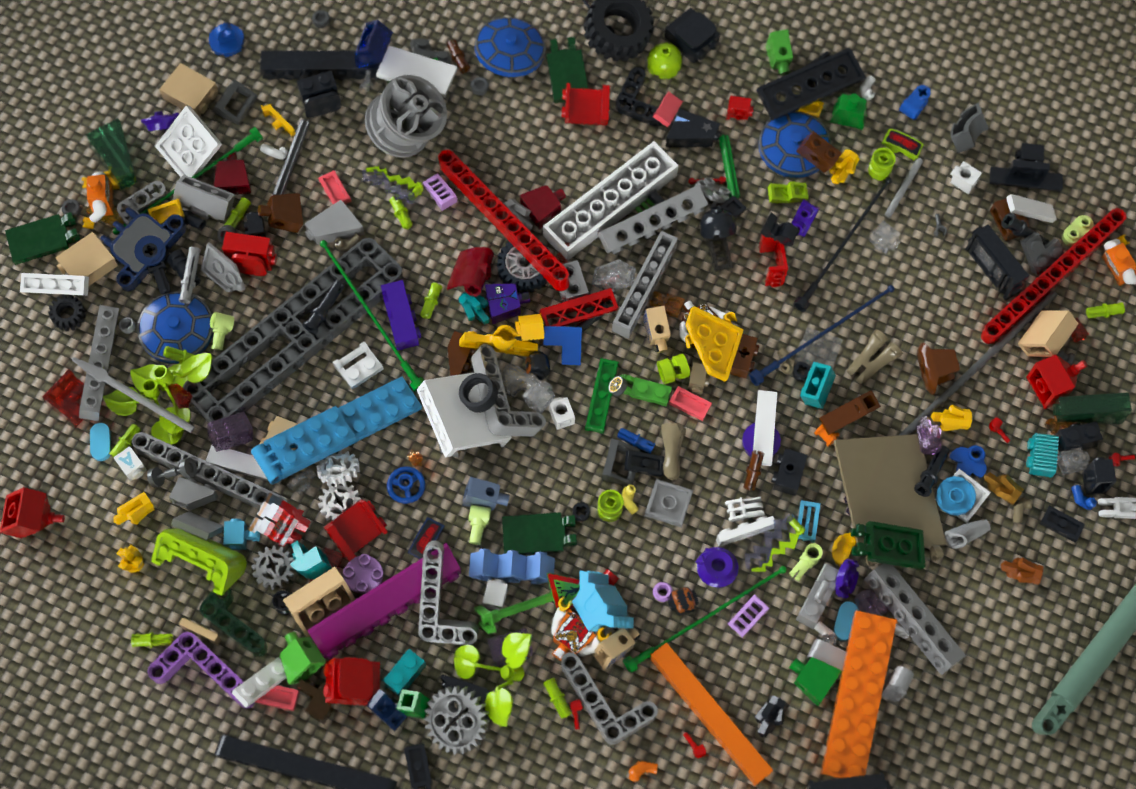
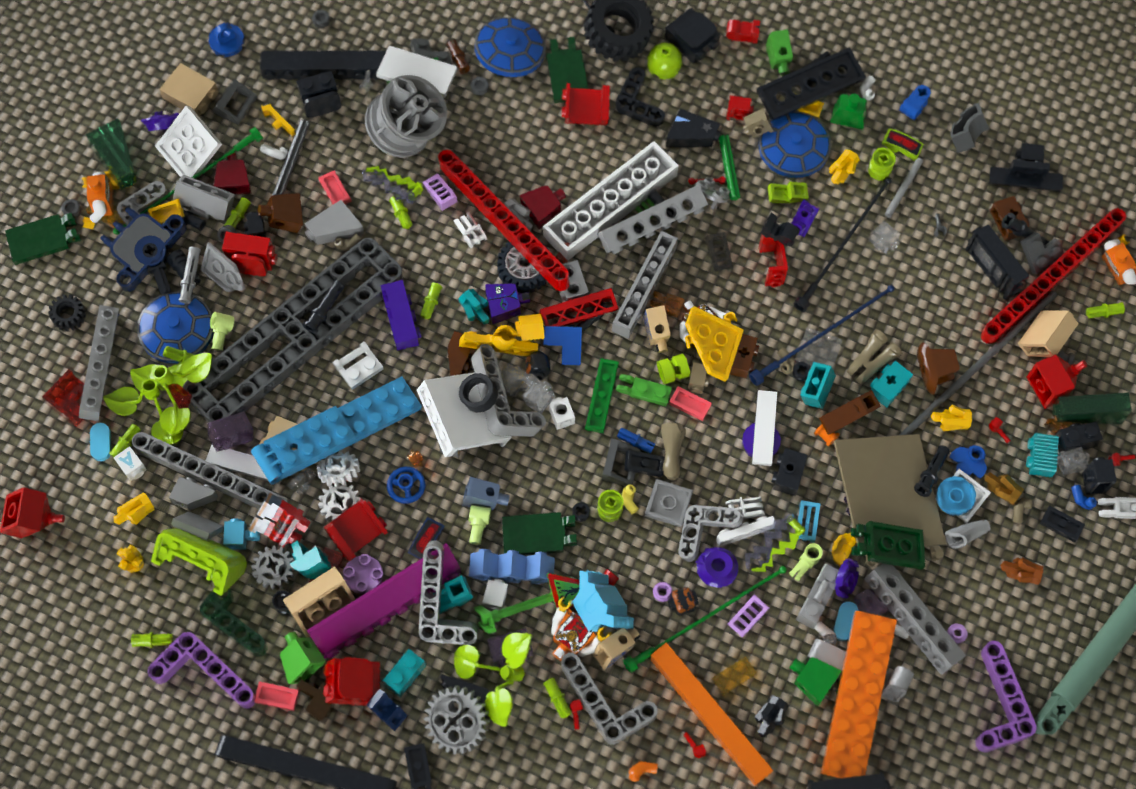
(54, 284): white plate -> none
(86, 258): tan brick -> none
(102, 376): light grey piece -> none
(127, 325): light grey hinge -> none
(156, 476): dark grey wheel -> none
(200, 631): tan tile -> none
(260, 683): white plate -> none
(372, 44): clear blue slope -> none
(413, 704): green brick -> none
(416, 382): green piece -> none
(455, 594): none -> teal brick
(471, 231): none -> white arm
(472, 270): dark red panel -> none
(614, 275): clear brick -> none
(617, 385): tile -> none
(668, 109): coral tile -> none
(703, 520): none -> light grey beam
(717, 222): black cylinder -> none
(734, 206): black tile -> none
(734, 676): none -> clear yellow tile
(743, 31): none -> red leg
(753, 470): reddish brown pin -> none
(757, 124): none -> dark tan brick
(819, 152): reddish brown brick -> none
(899, 378): none -> teal brick
(929, 436): clear purple rock -> none
(958, 639): none -> lavender plate
(962, 183): white brick -> none
(1007, 701): none -> medium lavender beam
(1031, 208): white tile -> none
(1077, 229): yellowish green plate -> none
(1080, 332): clear red piece -> none

